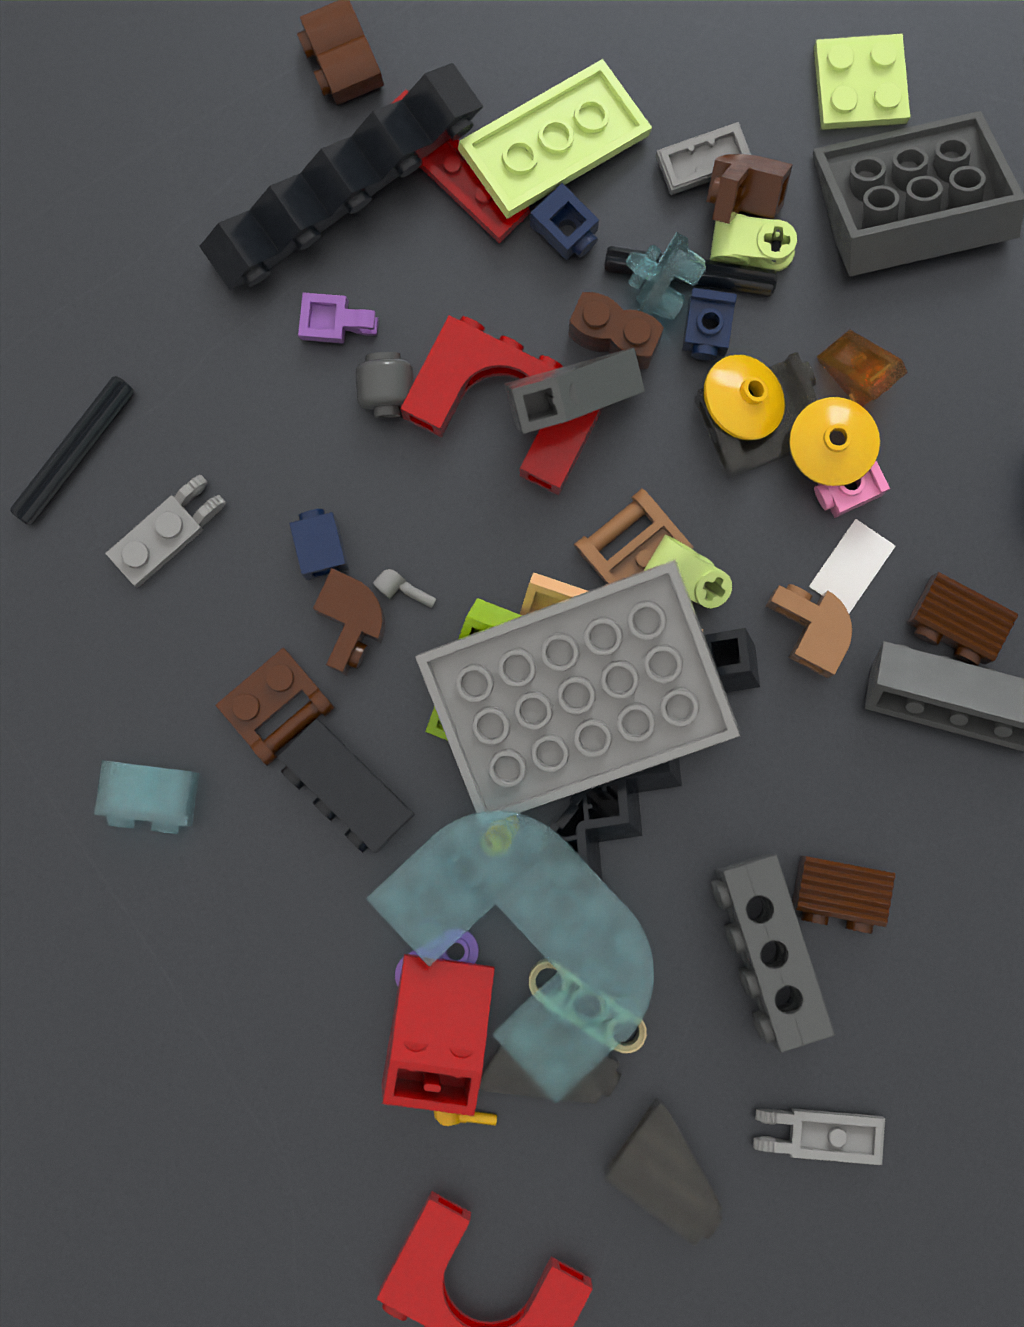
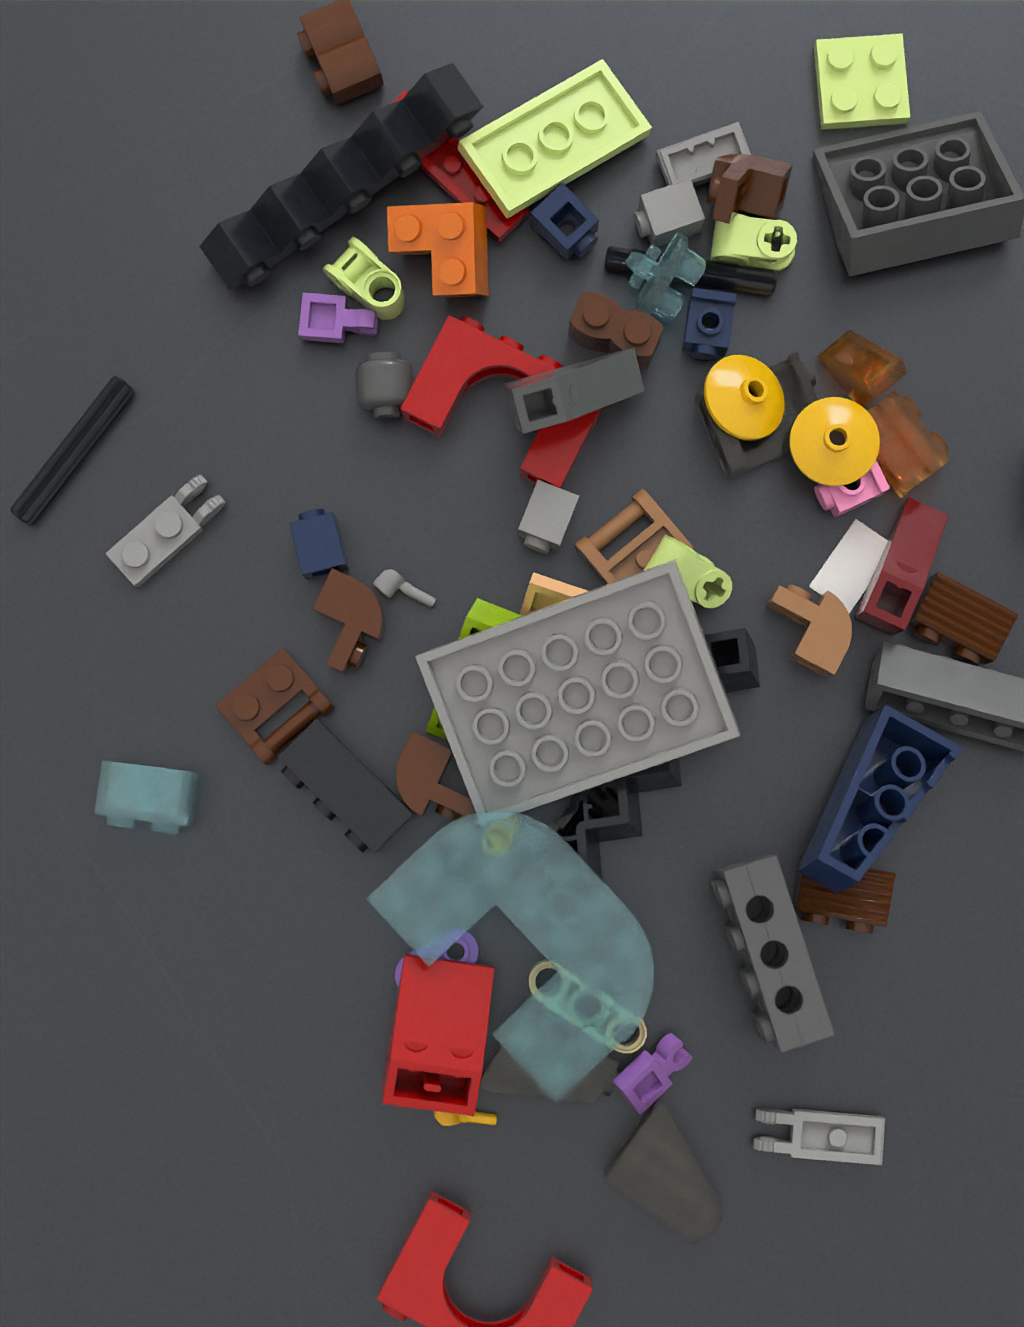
(362, 275): none -> yellowish green piece
(419, 778): none -> reddish brown brick
(455, 239): none -> orange brick
(547, 517): none -> light grey brick
(648, 1074): none -> medium lavender plate
(669, 211): none -> light grey brick
(875, 794): none -> dark blue wedge
(903, 568): none -> dark red slope
(906, 448): none -> clear orange brick

